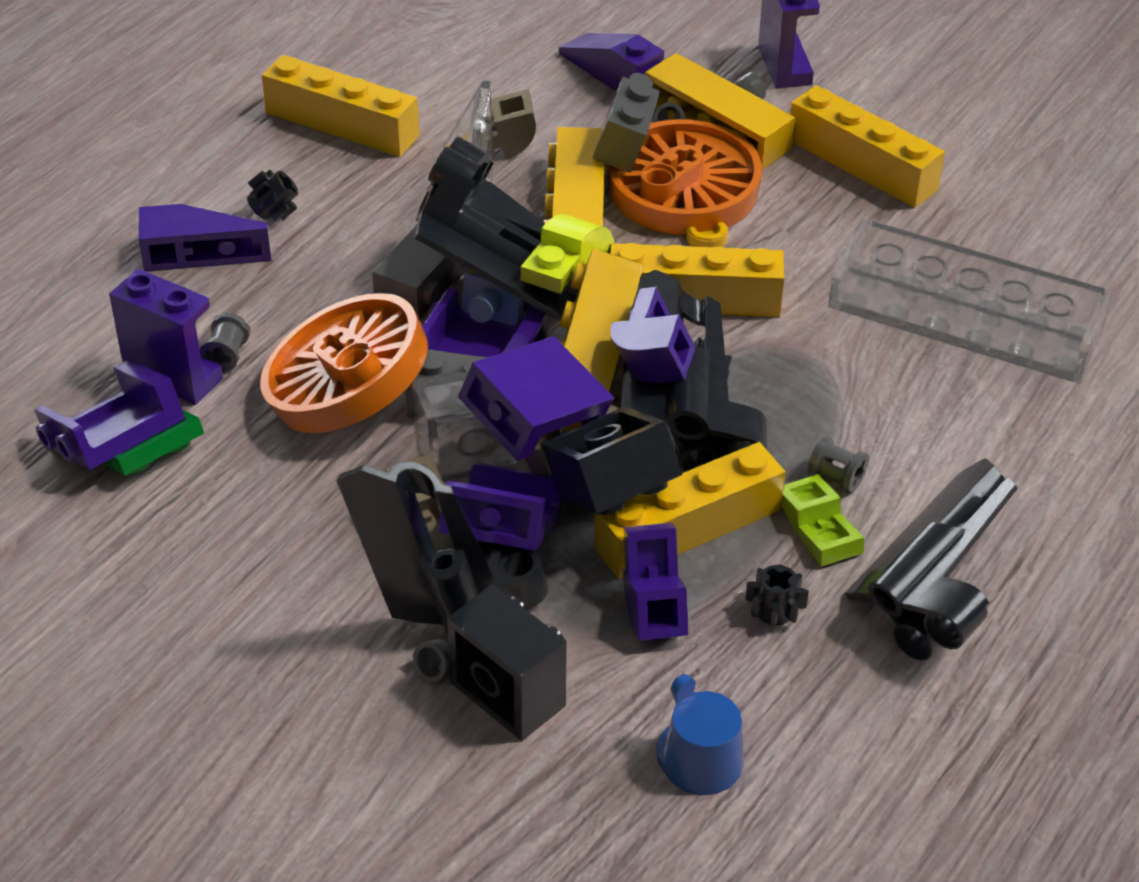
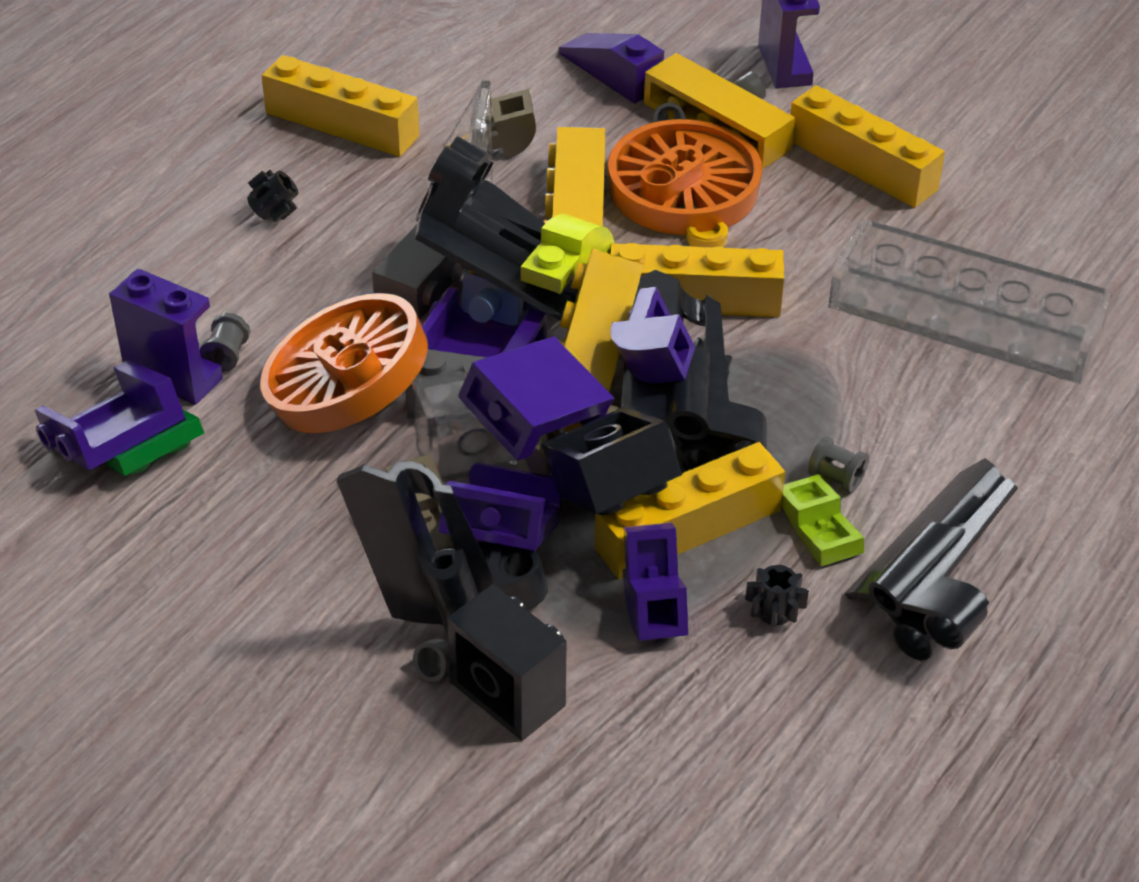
(197, 237): dark purple slope -> none
(627, 122): dark grey brick -> none
(703, 742): blue hat -> none

